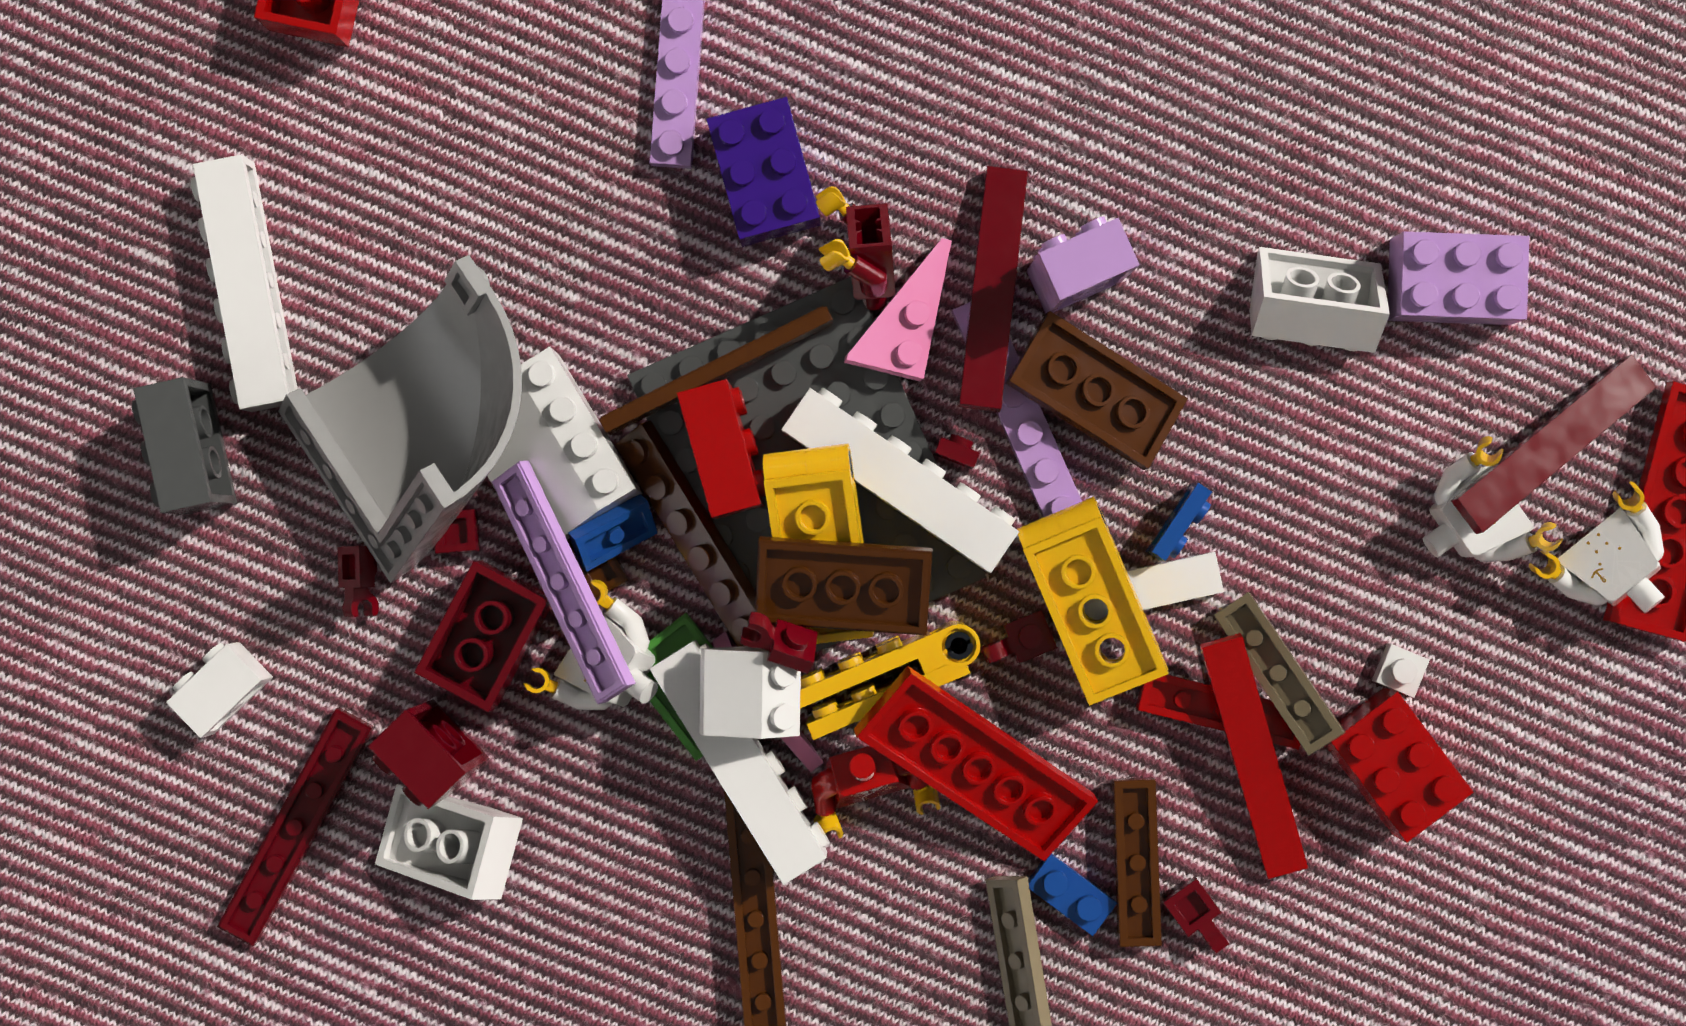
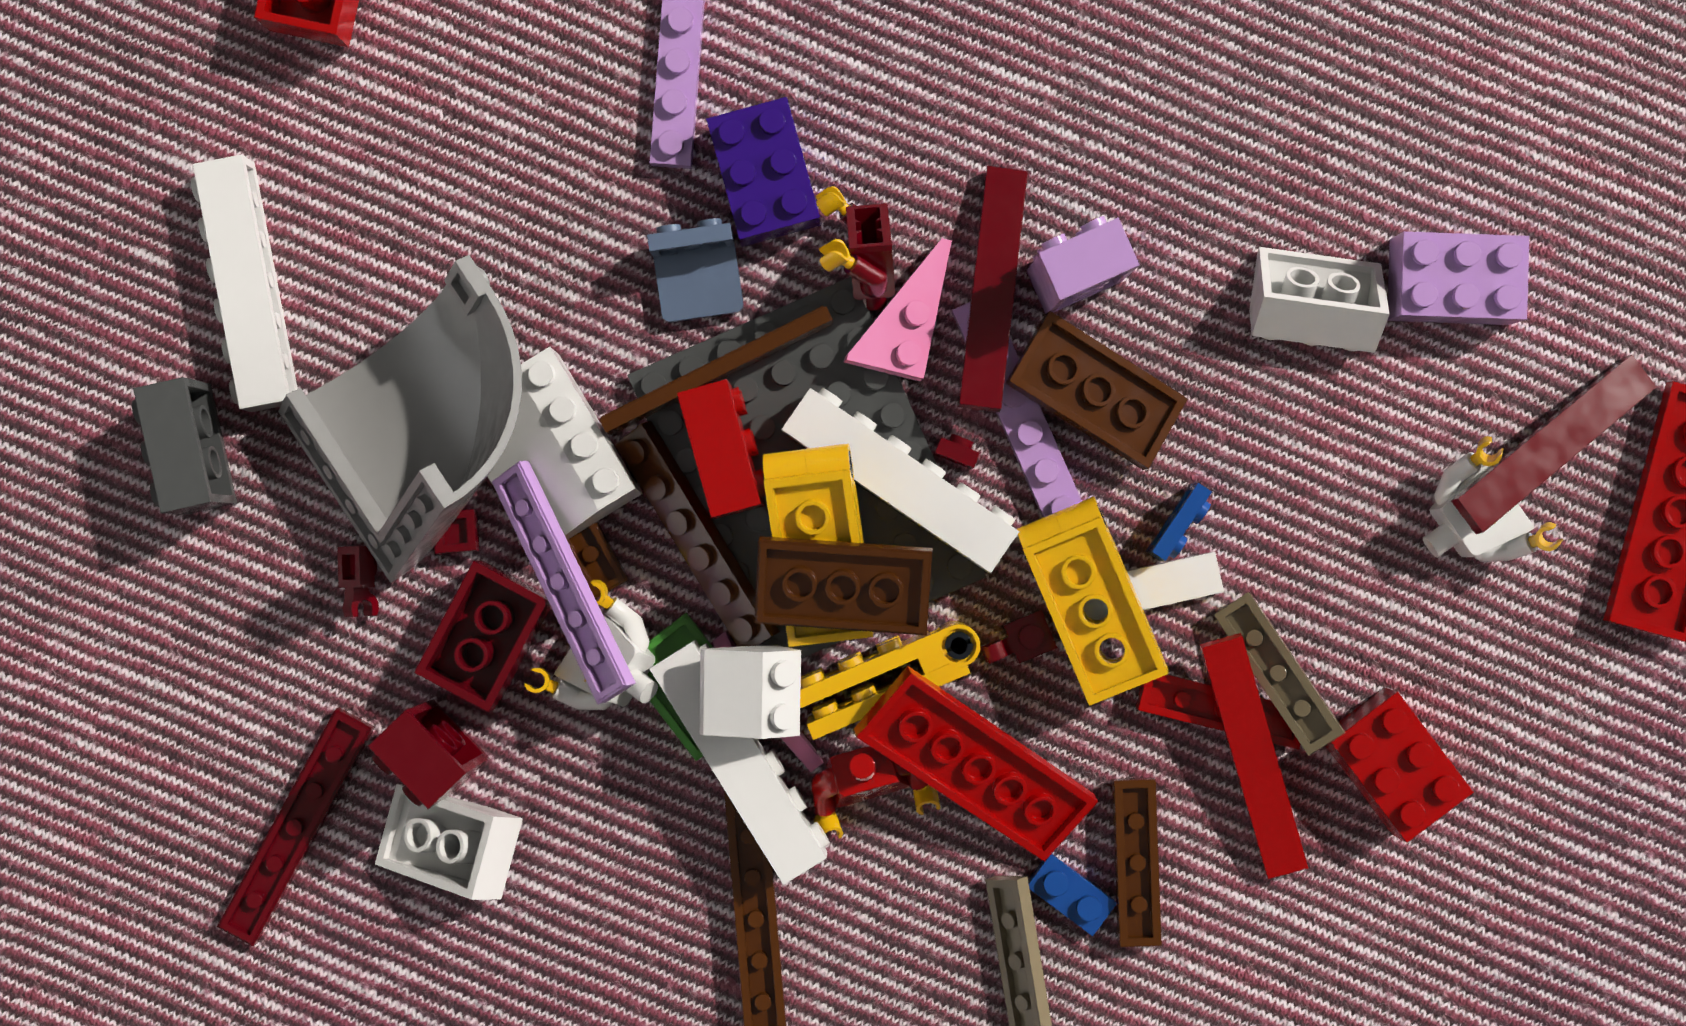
(218, 688): white brick -> none
(613, 532): blue plate -> none
(696, 270): none -> sand blue bracket
(785, 642): dark red plate -> none
(1194, 911): dark red plate -> none
(1400, 670): white plate -> none
(1612, 558): white torso -> none

